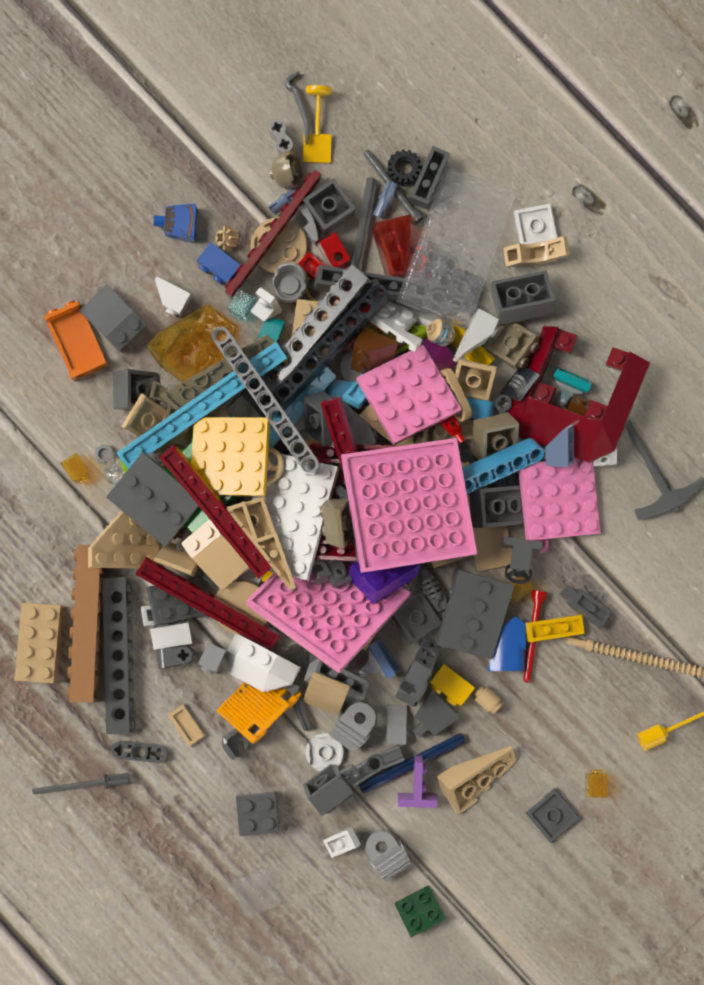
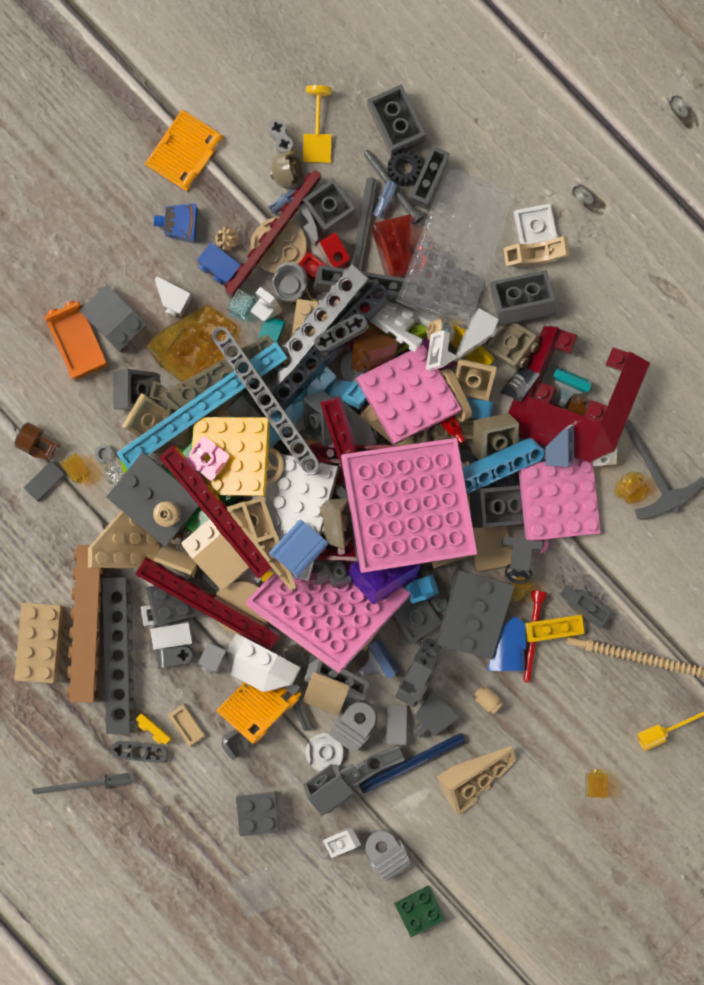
(29, 439): none -> reddish brown piece
(44, 481): none -> dark grey tile
(159, 735): none -> yellow plate
(173, 513): none -> tan head
(184, 150): none -> light orange window
(218, 460): none -> bright pink piece
(298, 548): none -> medium blue piece
(300, 103): dark grey piece -> none
(342, 325): none -> dark grey beam
(396, 119): none -> dark grey brick
(419, 797): medium lavender bracket -> none
(422, 588): none -> dark azure panel
(438, 351): none -> white slope
(451, 685): yellow brick -> none
(498, 399): dark grey bush -> none
(552, 815): dark grey tile -> none
(631, 487): none -> clear yellow piece

